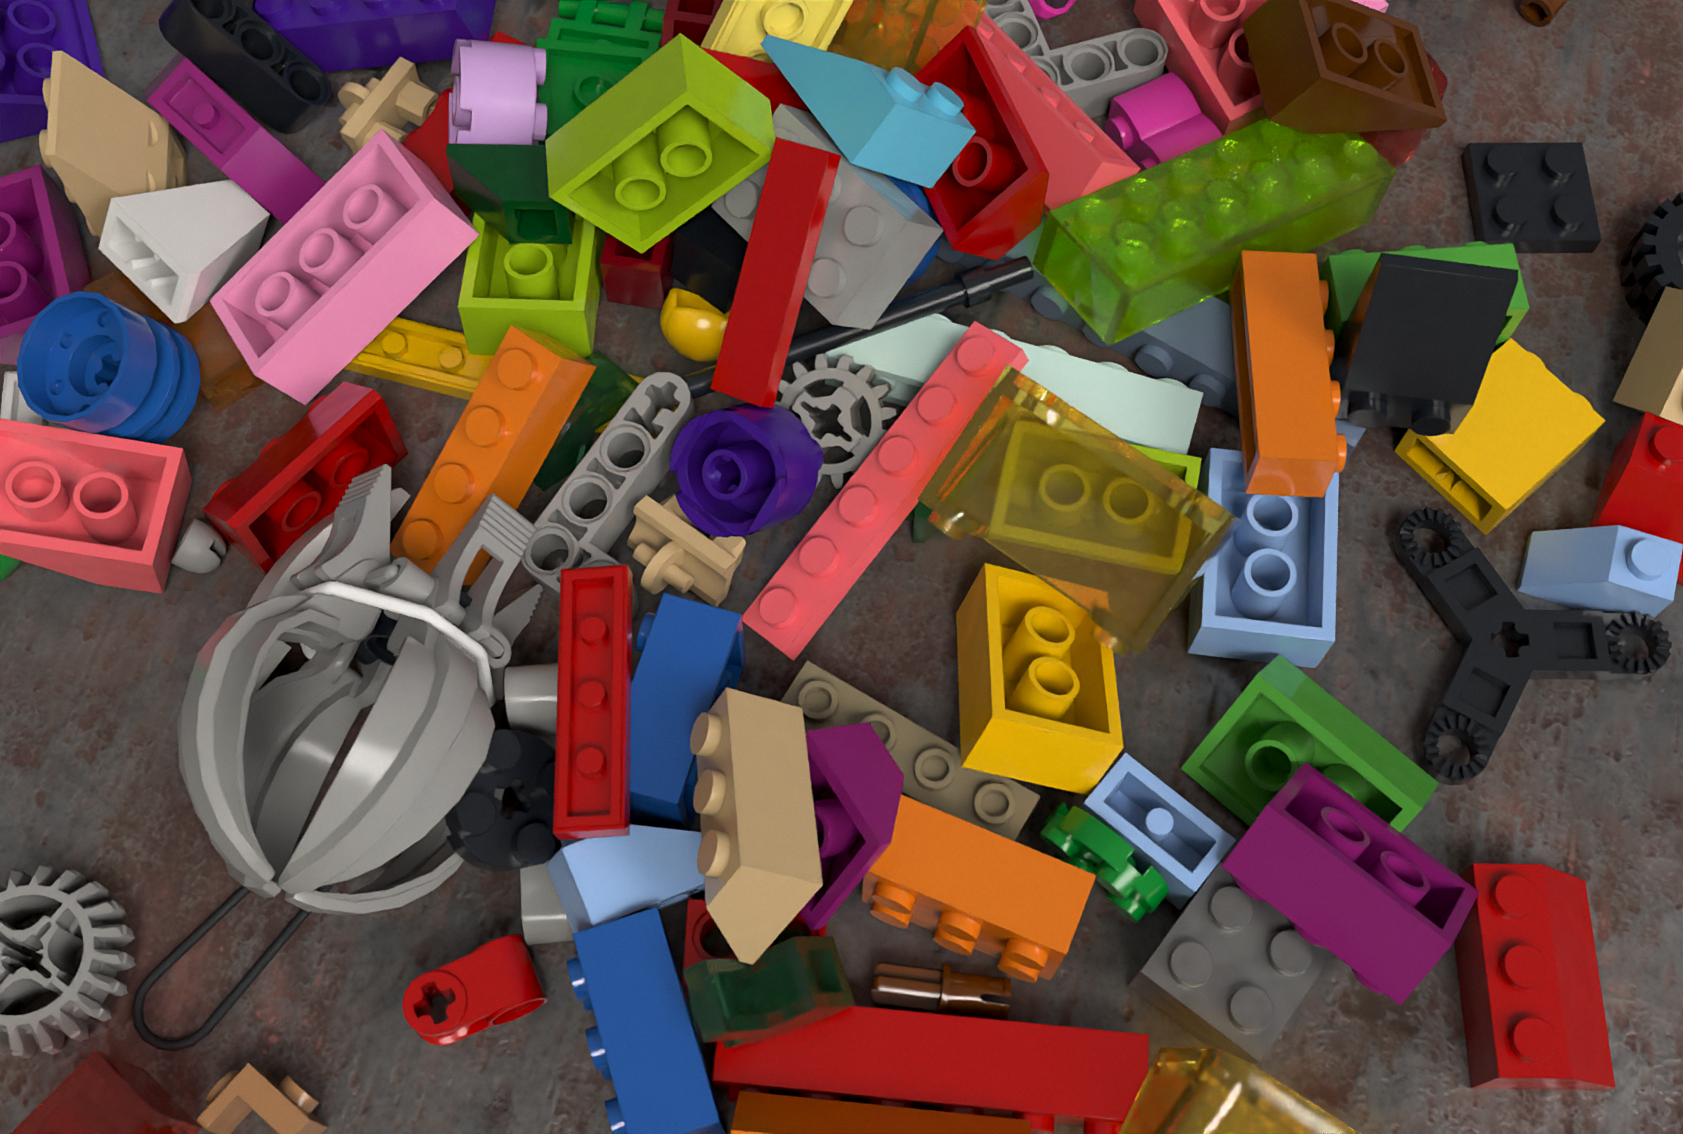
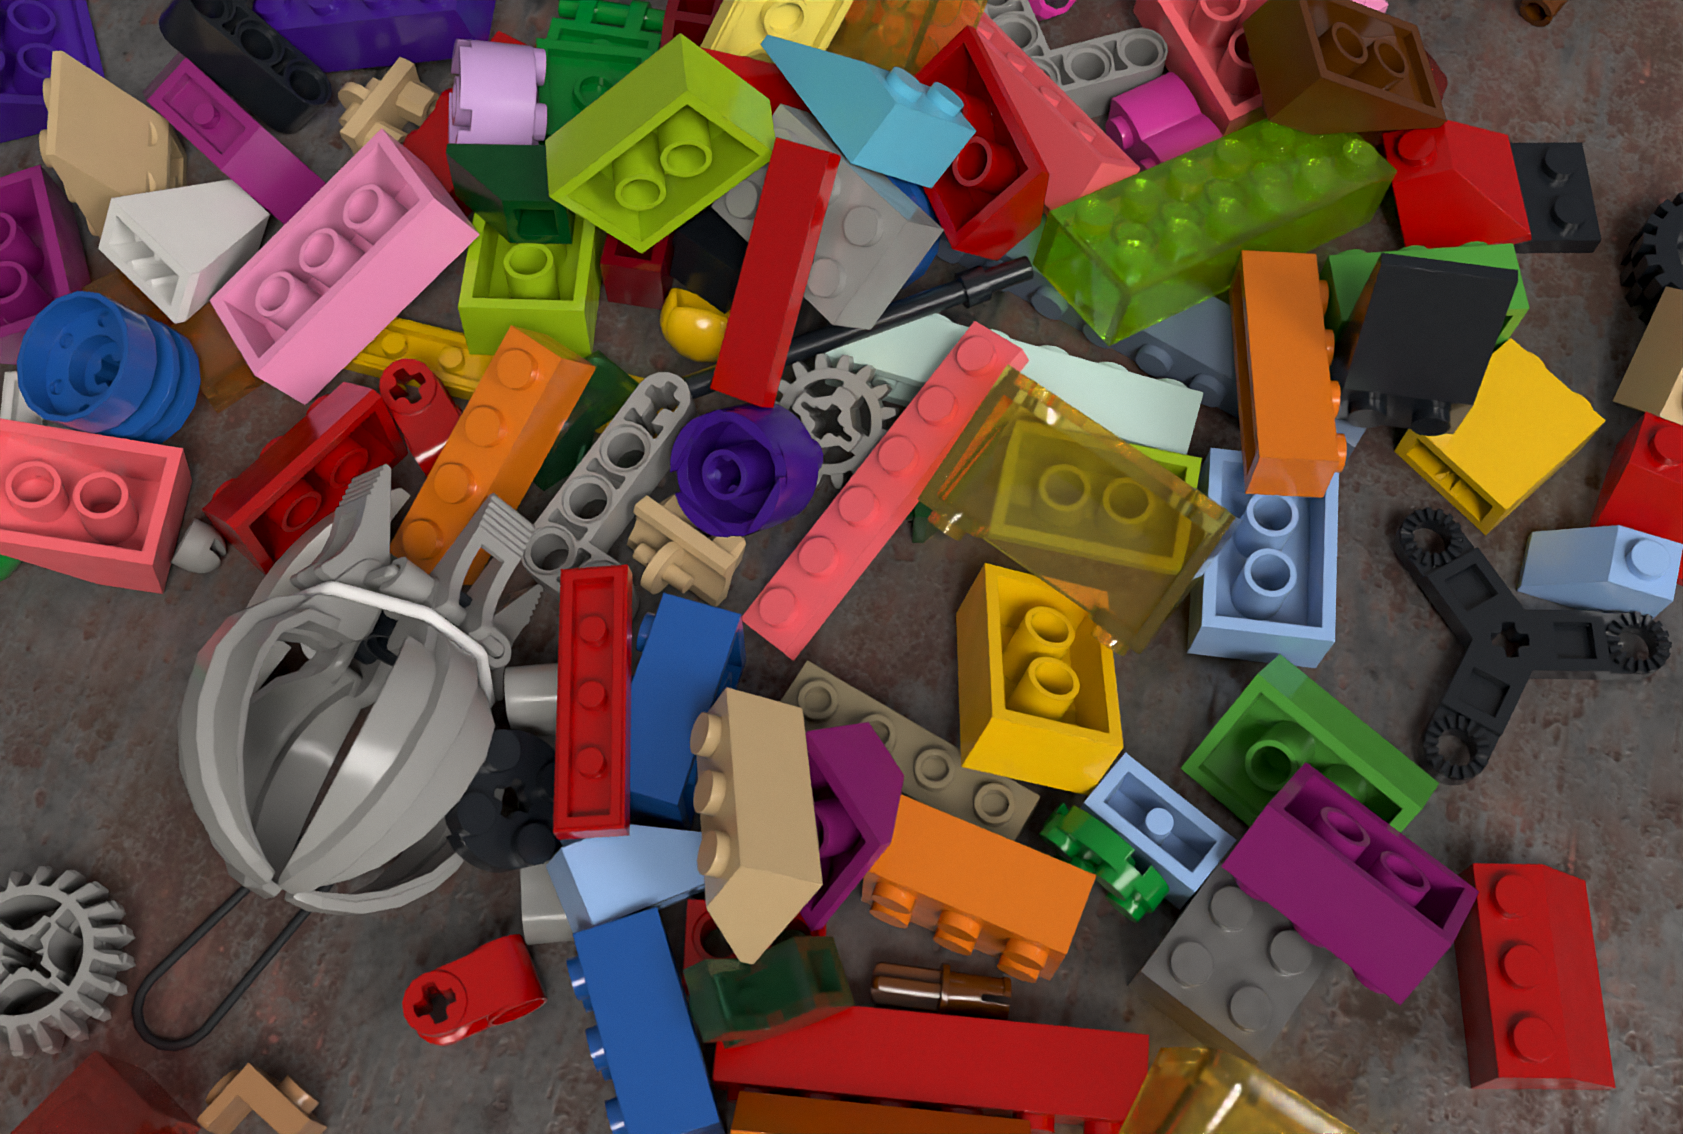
(426, 422): none -> red piece
(1456, 186): none -> red slope

